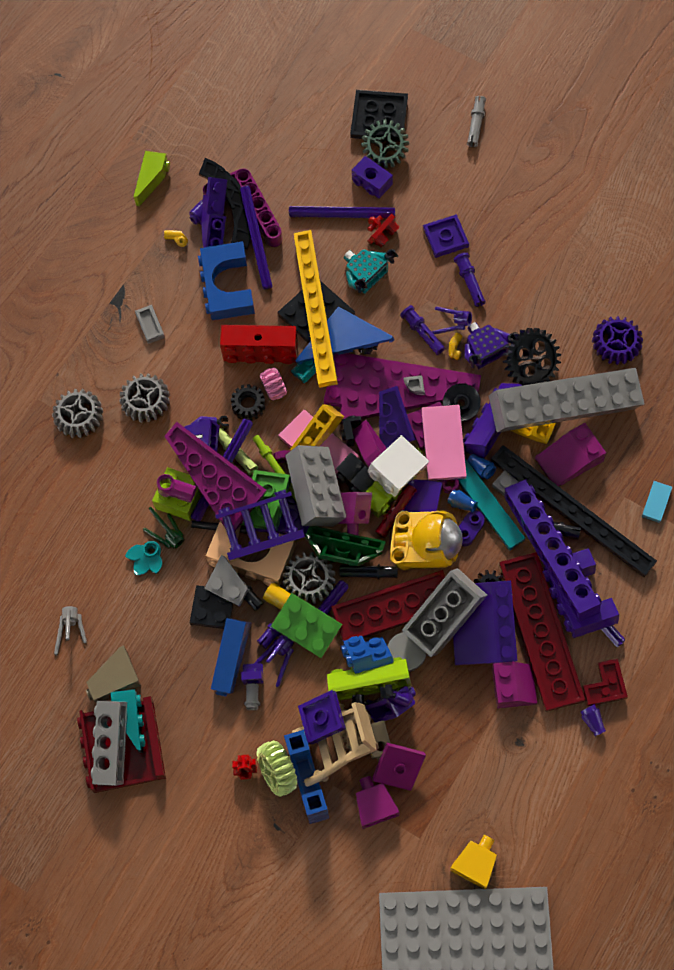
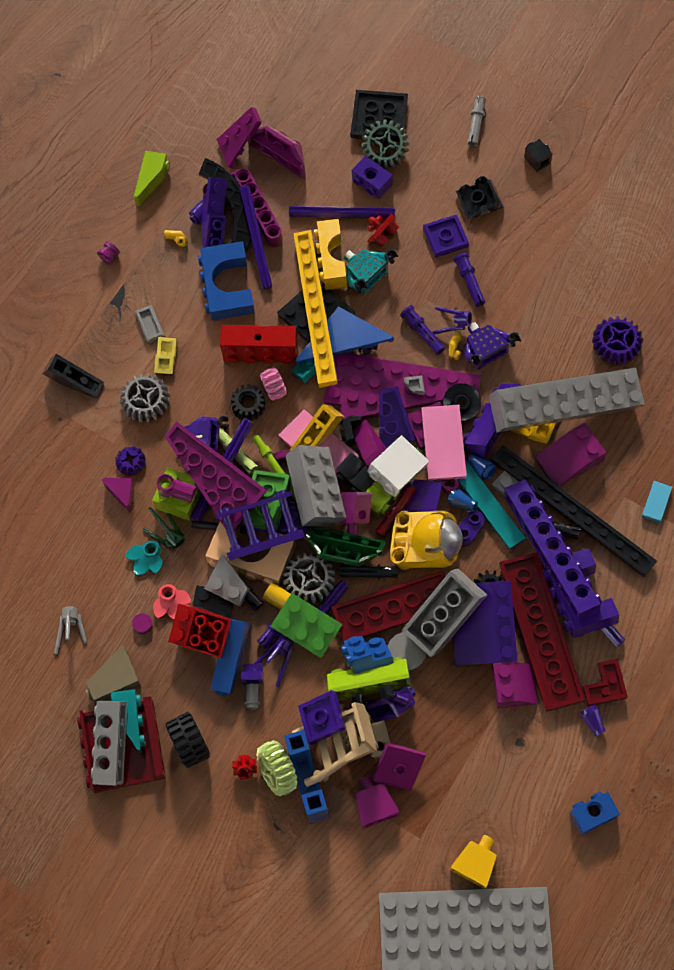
(72, 376): none -> black slope
(82, 421): light grey gear -> none
(108, 252): none -> magenta wheel
(121, 489): none -> magenta slope
(138, 462): none -> dark purple gear
(142, 623): none -> magenta tile
(165, 355): none -> light yellow slope
(169, 605): none -> coral plate
(187, 740): none -> black tyre
(200, 630): none -> red slope
(237, 135): none -> magenta wing
(280, 149): none -> magenta wedge
(333, 270): none -> yellow arch
(479, 198): none -> black slope
(526, 341): black gear -> none
(538, 155): none -> black brick
(586, 822): none -> blue brick

